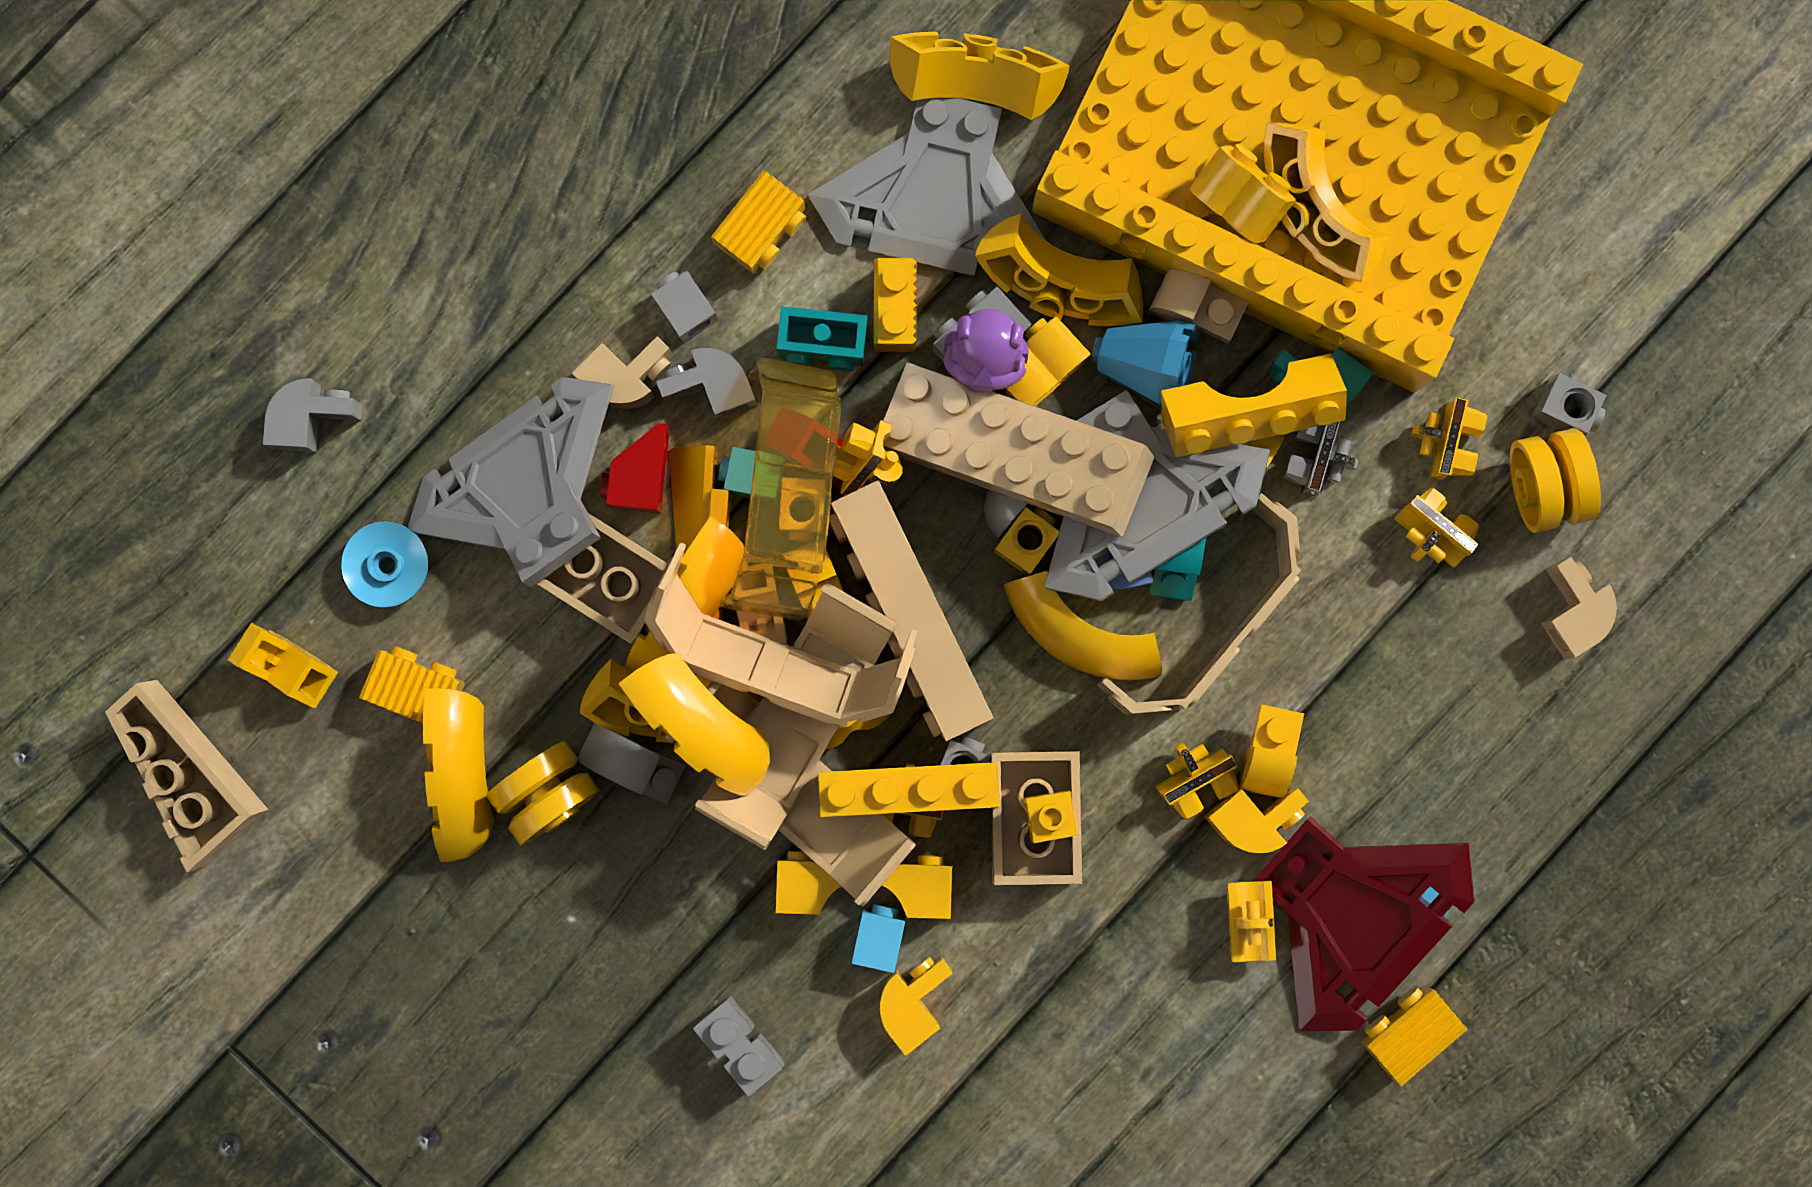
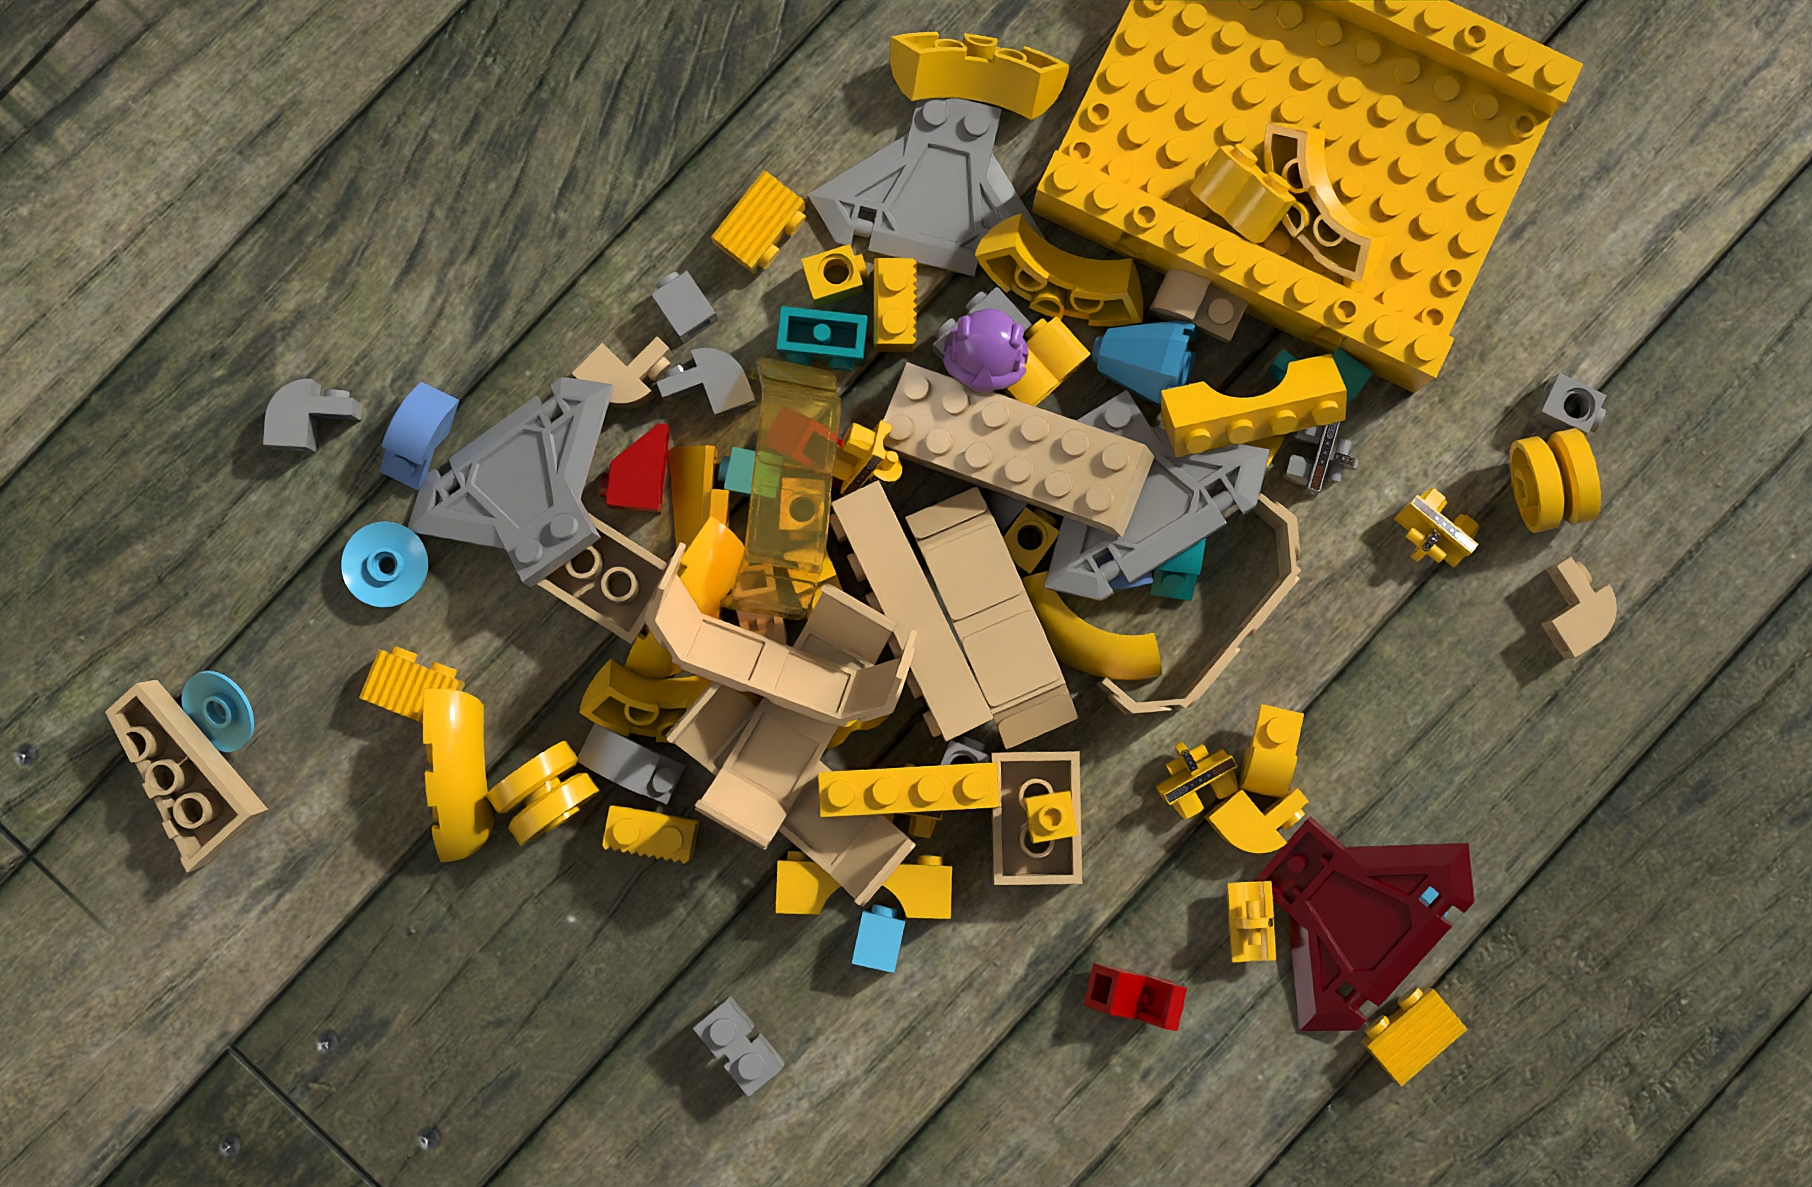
(218, 710): none -> medium azure dish
(283, 665): yellow brick -> none
(415, 433): none -> medium blue brick
(650, 834): none -> yellow brick
(704, 729): yellow brick -> none
(826, 292): none -> yellow brick
(902, 1010): yellow brick -> none
(993, 617): none -> tan windscreen
(1135, 996): none -> red brick
(1457, 421): yellow hips -> none

